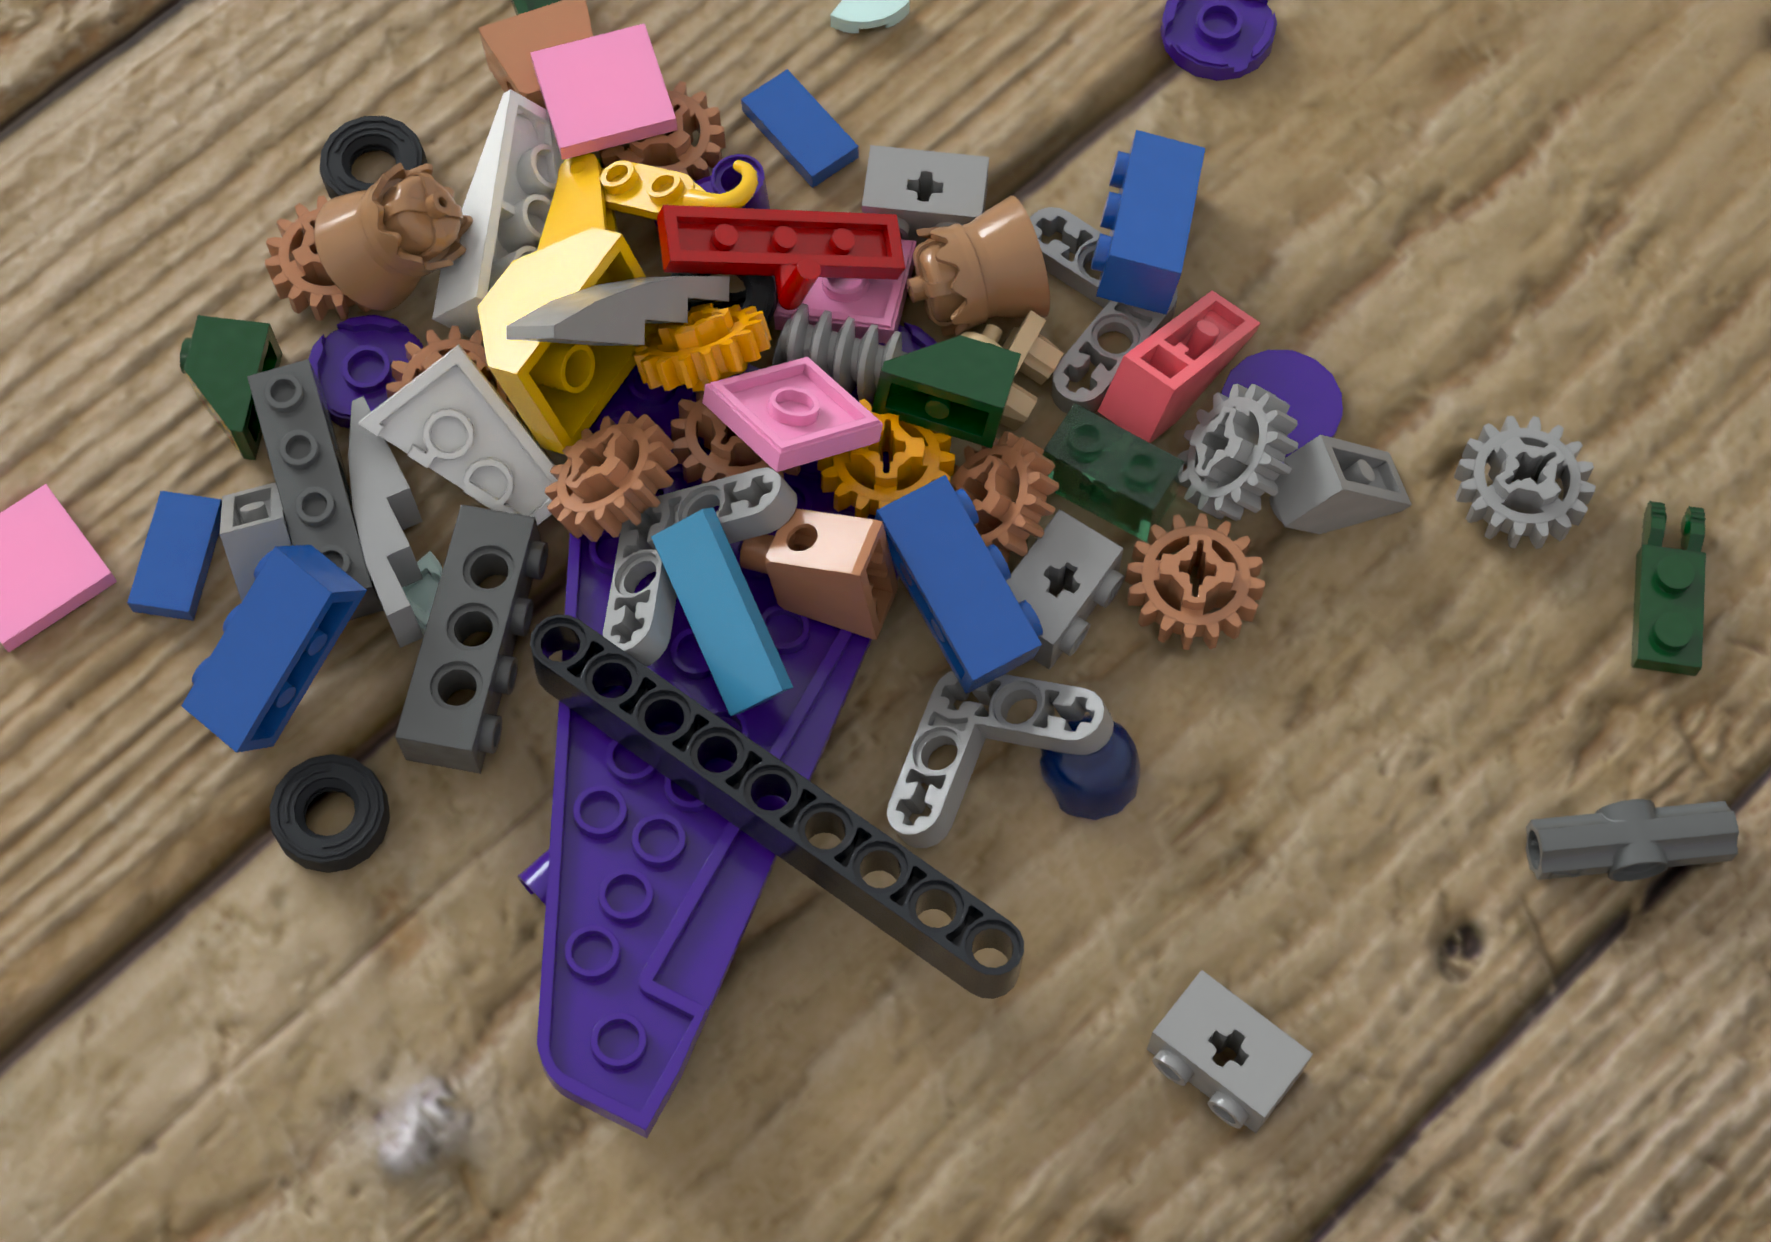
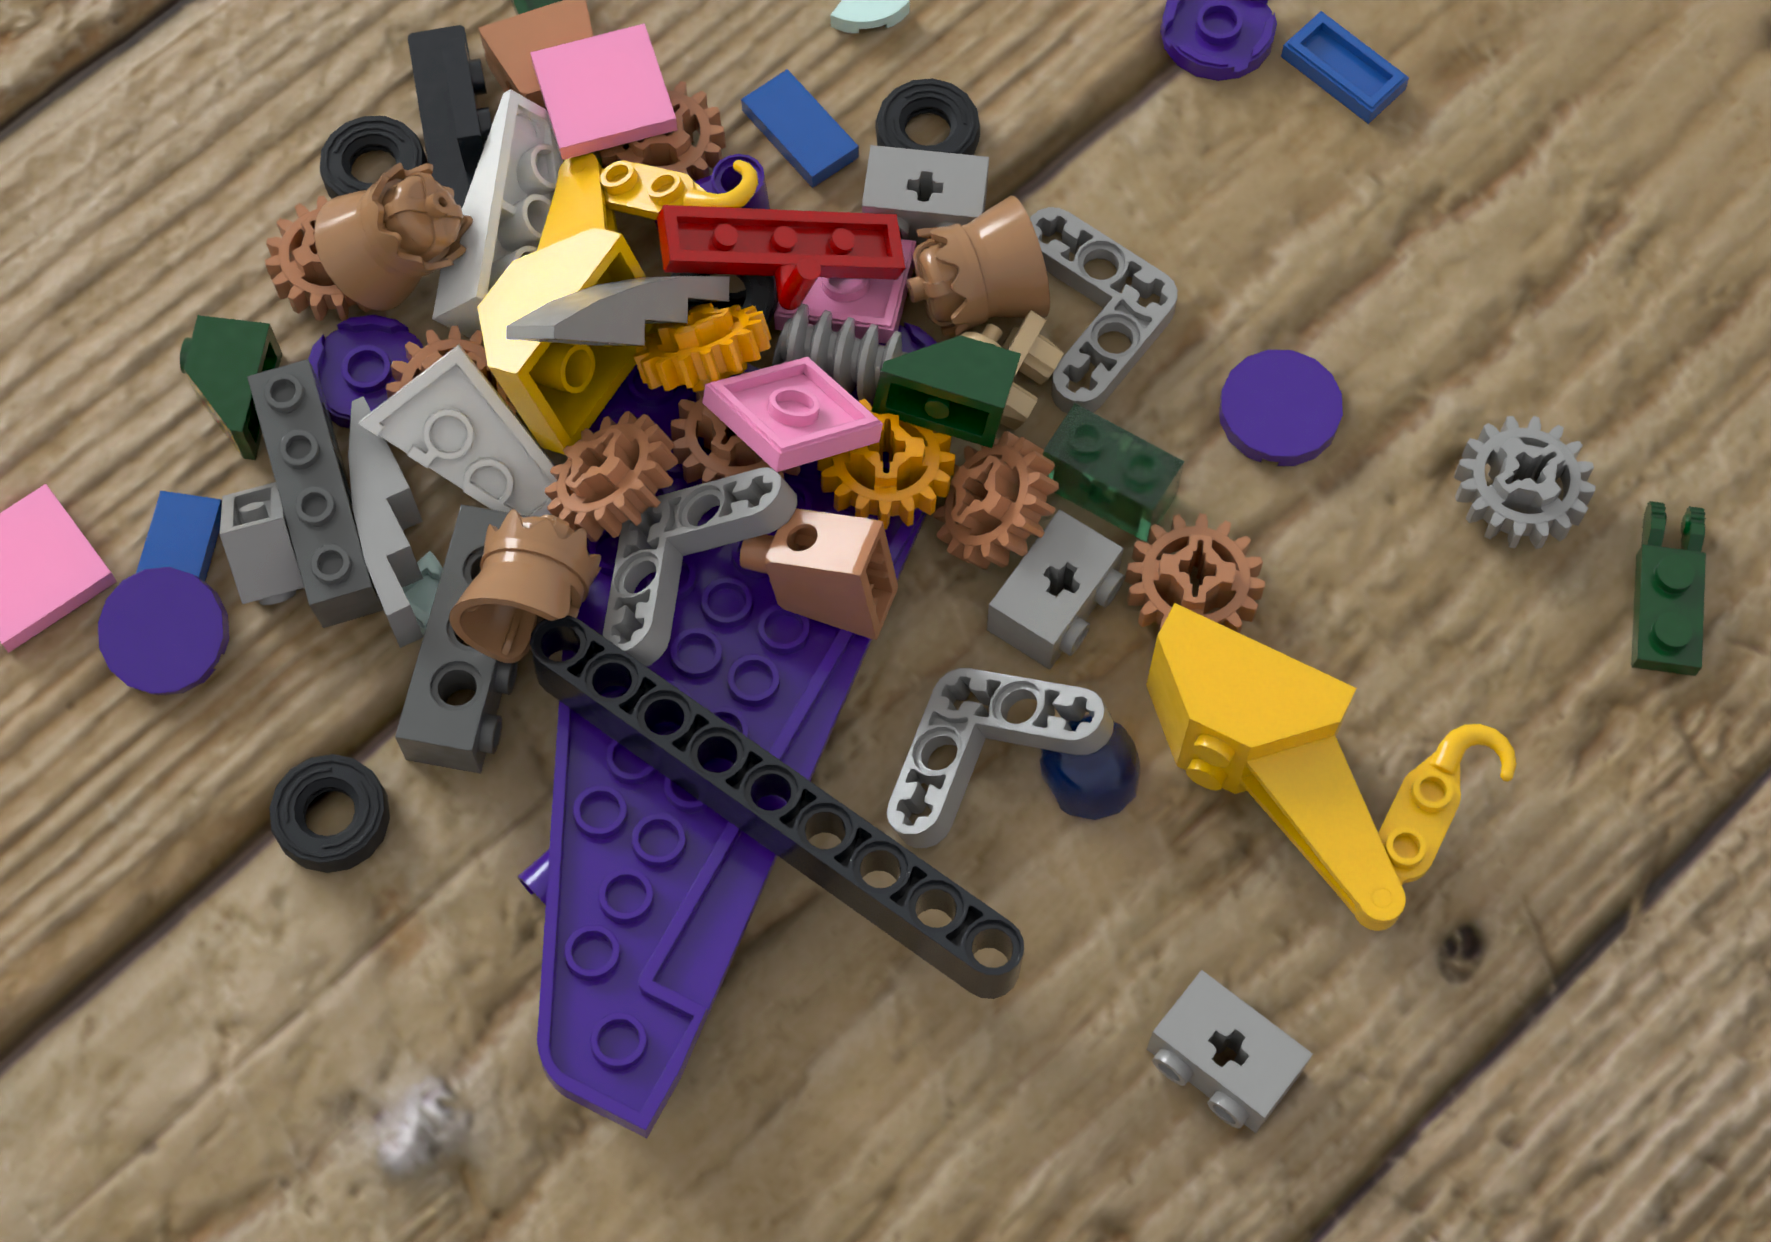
(163, 631): none -> dark purple tile
(272, 647): blue brick -> none
(449, 106): none -> black bracket
(526, 573): none -> medium nougat hat
(721, 611): dark azure tile -> none
(927, 97): none -> black tyre
(959, 583): blue brick -> none
(1147, 221): blue brick -> none
(1175, 366): coral slope -> none
(1237, 452): light grey gear -> none
(1270, 728): none -> yellow slope
(1337, 486): light grey slope -> none
(1344, 67): none -> blue tile
(1631, 840): dark grey piece -> none

